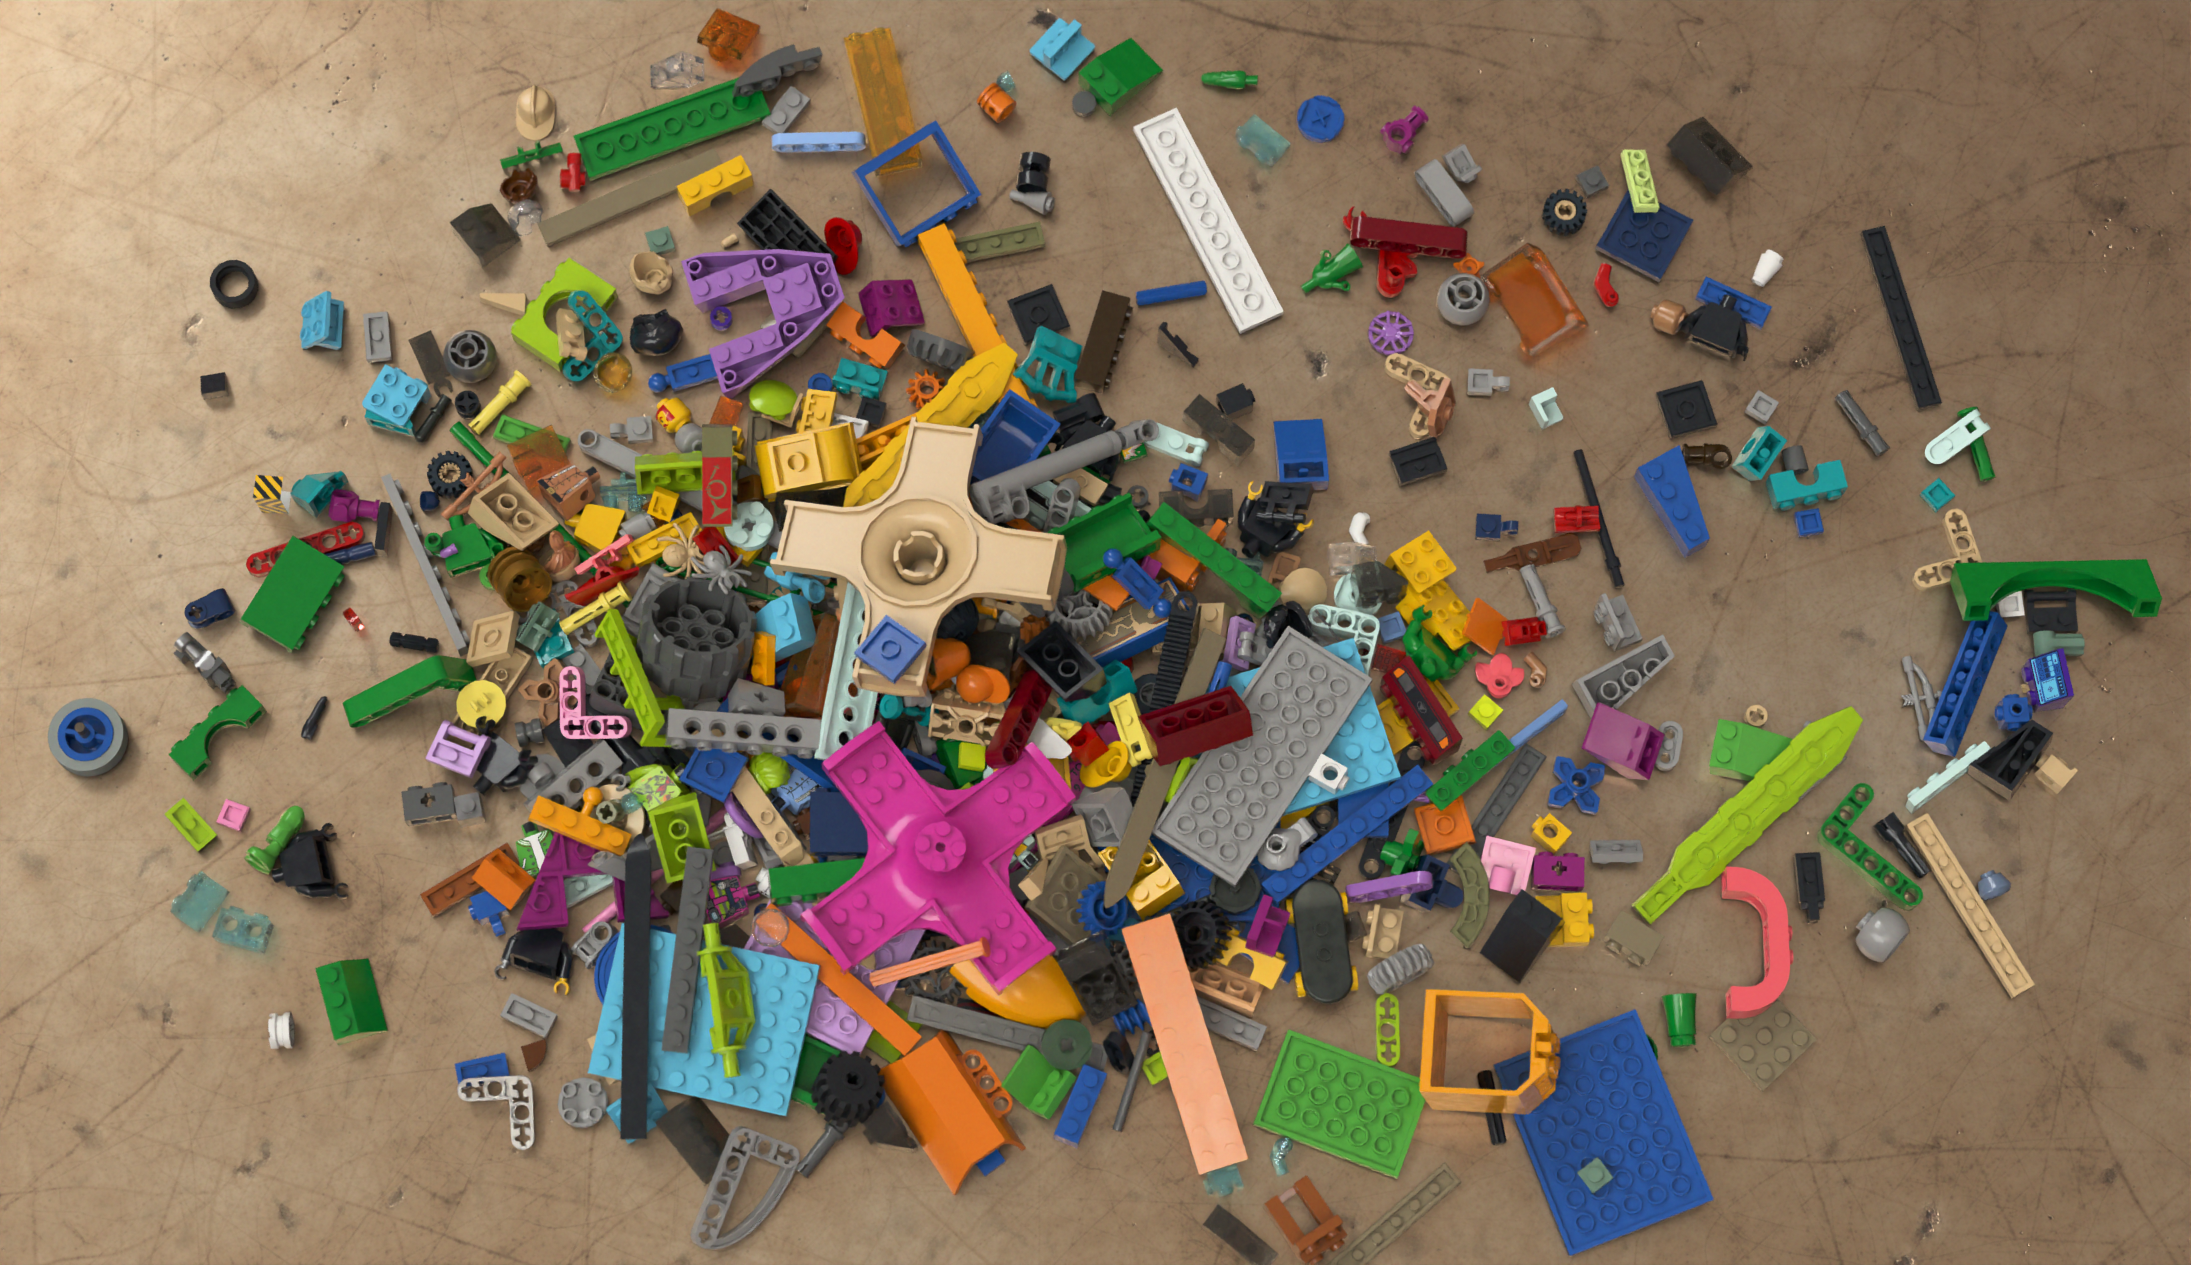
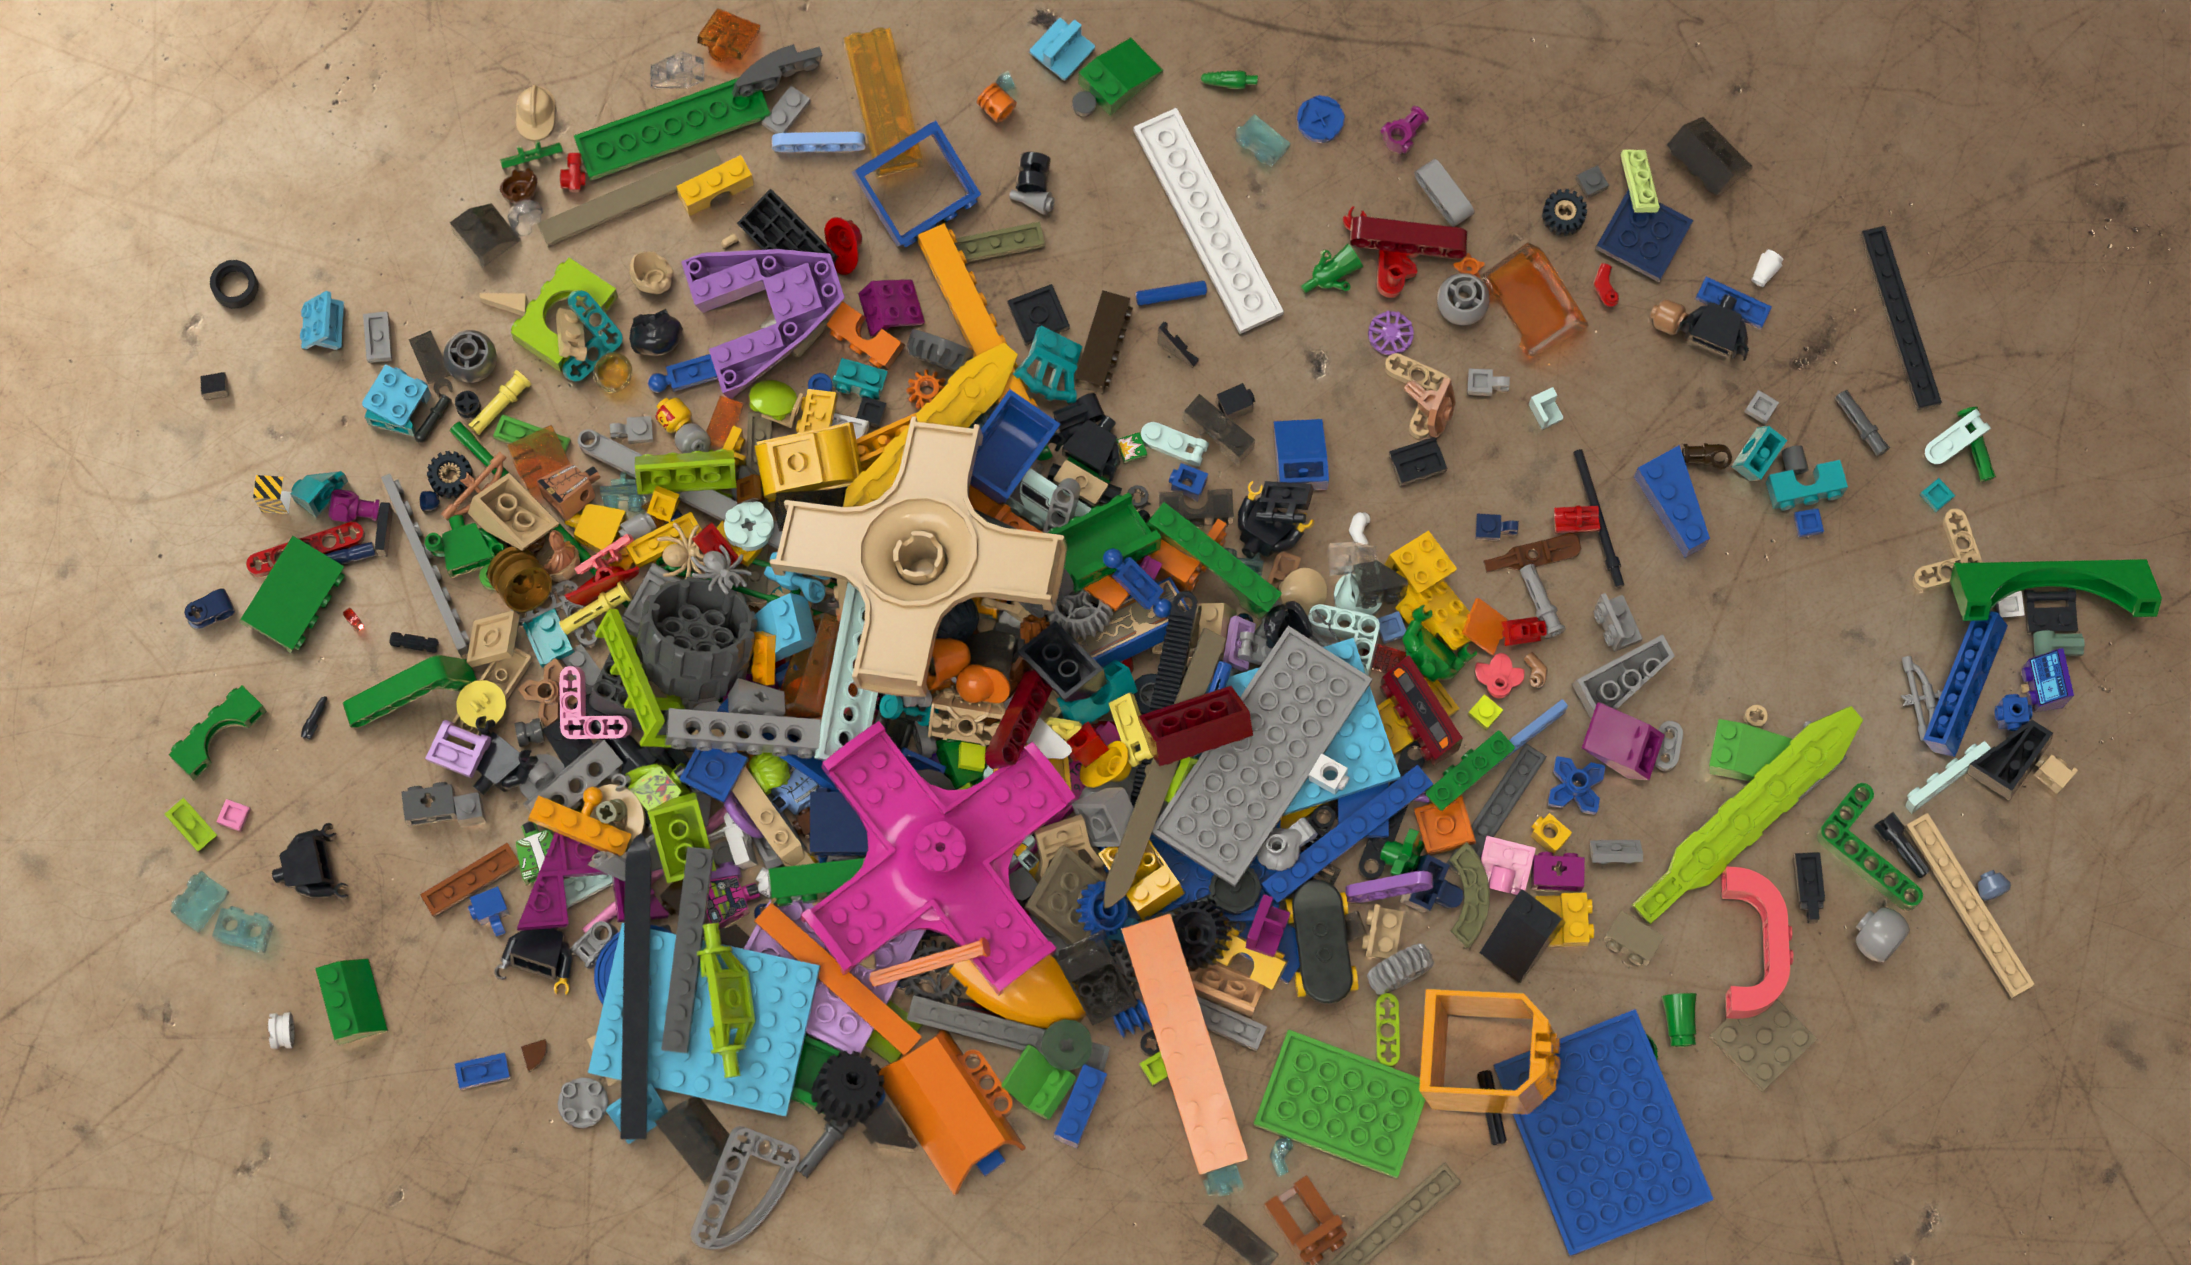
(87, 737): wheel -> none
(211, 669): hips -> none
(278, 839): bright green piece -> none
(450, 550): medium lavender piece -> none
(503, 879): orange panel -> none
(508, 1092): beam -> none
(529, 1015): light grey plate -> none
(537, 626): sand green hips -> none
(630, 803): clear light blue hinge -> none
(660, 241): sand green plate -> none
(716, 323): dark purple bush -> none
(717, 475): brick -> none
(770, 927): clear hair -> none
(890, 649): plate -> none
(998, 493): light grey piece -> none
(1033, 882): tan piece -> none
(1118, 1052): black beam -> none
(1132, 1081): dark grey bar -> none
(1461, 164): light grey bracket -> none
(1595, 1175): sand green plate -> none
(1686, 409): black tile -> none

